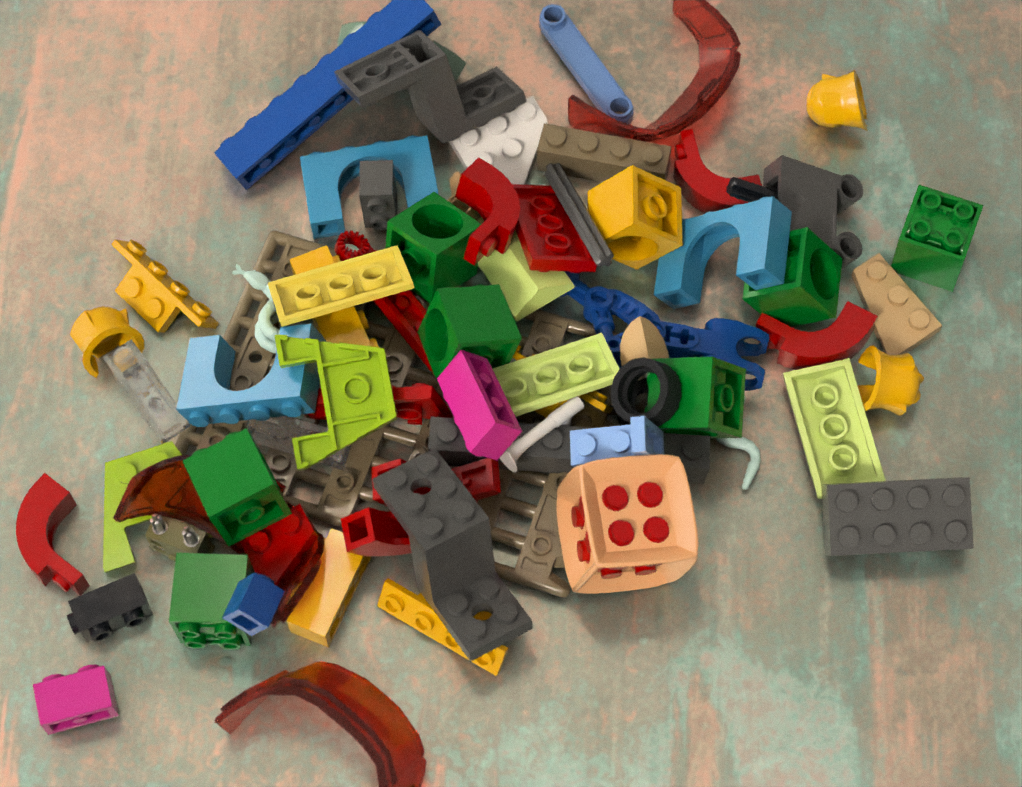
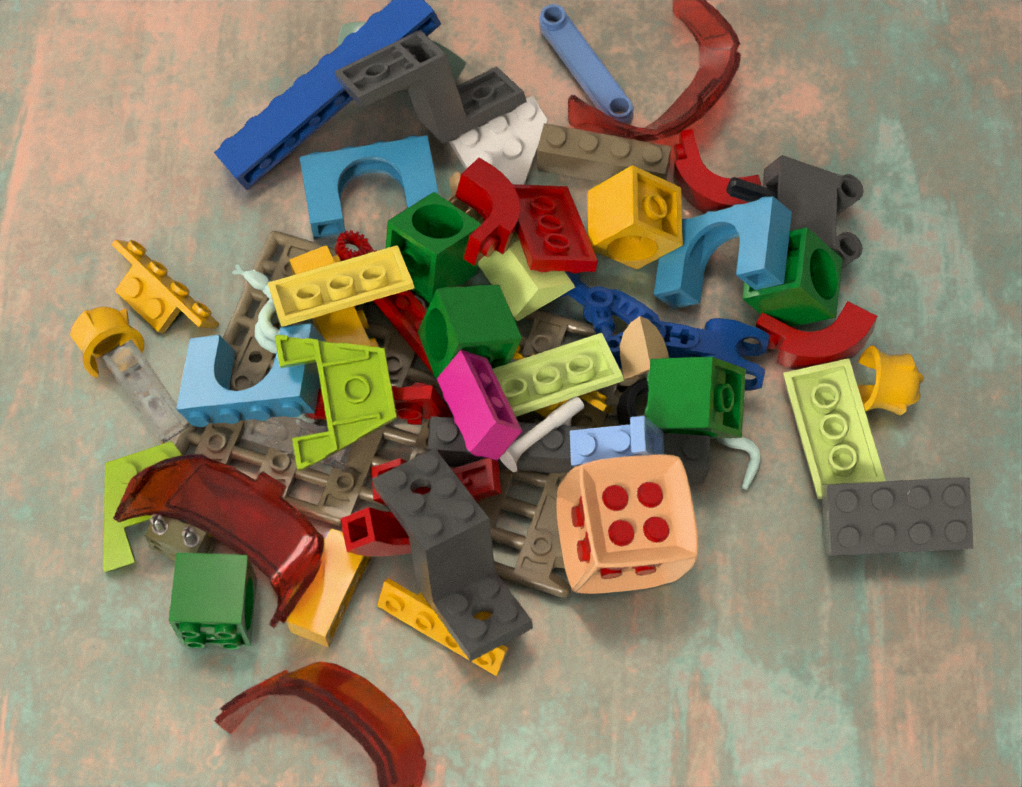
(36, 526): red arch -> none
(75, 699): dark pink brick -> none
(109, 609): black brick -> none
(236, 487): green brick -> none
(253, 604): blue brick -> none
(280, 544): red wing -> none
(377, 193): dark grey brick -> none
(579, 215): dark grey axle -> none
(627, 378): black tyre -> none
(837, 102): yellow helmet -> none
(902, 316): tan wing -> none
(936, 237): green brick -> none

